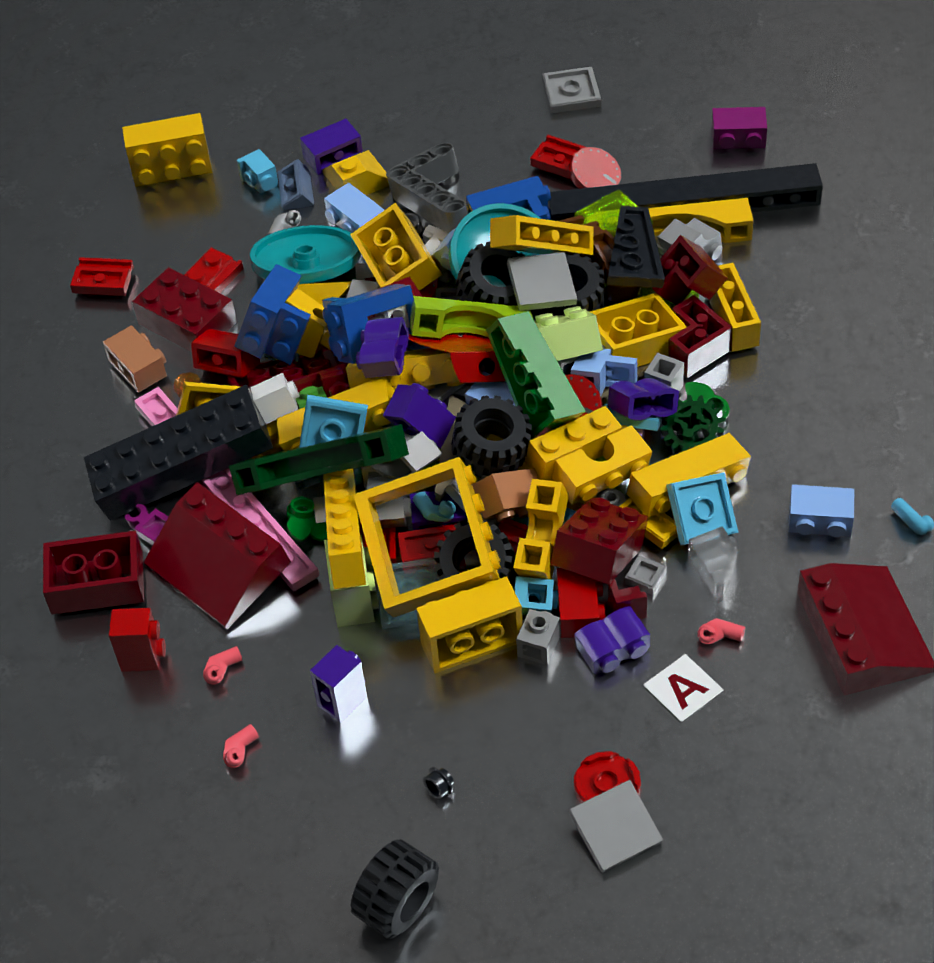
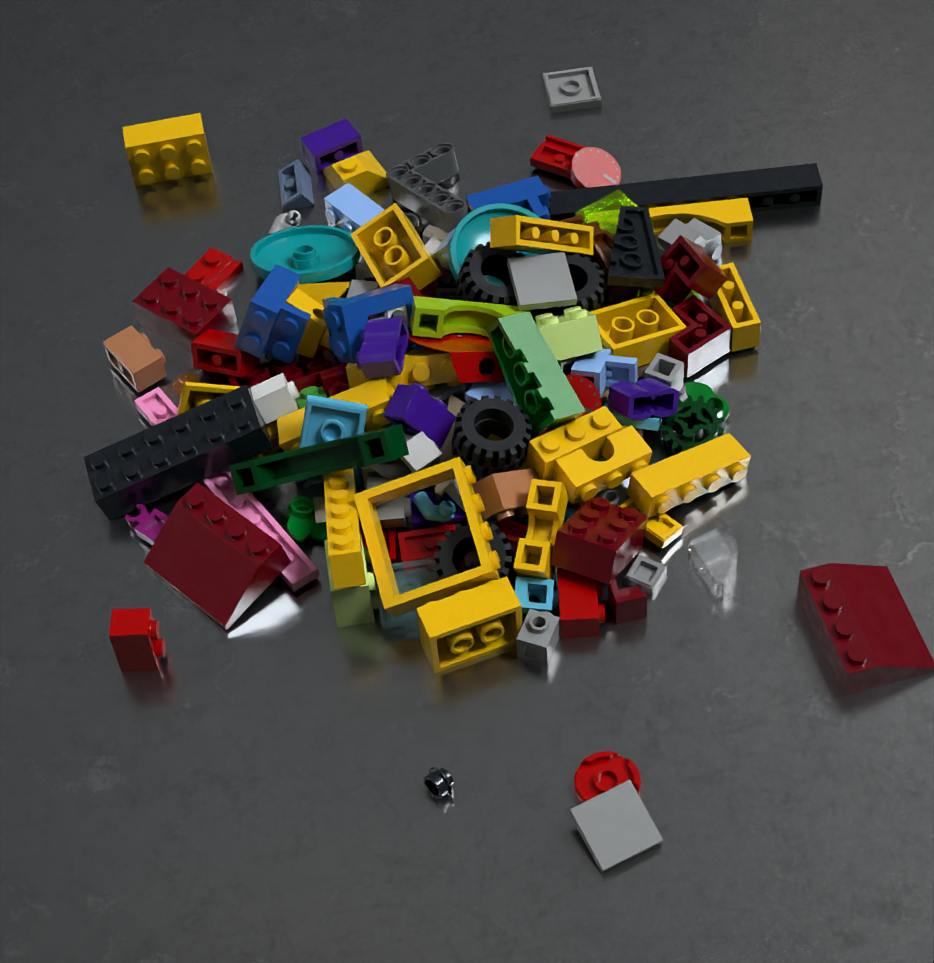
(93, 572): dark red brick -> none
(102, 276): red plate -> none
(218, 664): coral arm -> none
(235, 746): coral arm -> none
(258, 171): medium azure brick -> none
(339, 683): dark purple brick -> none
(394, 888): black tyre -> none
(612, 640): dark purple brick -> none
(683, 687): white sticker -> none
(701, 506): medium azure tile -> none
(719, 629): coral arm -> none
(739, 128): magenta brick -> none
(821, 510): light blue brick -> none
(918, 524): medium azure arm -> none

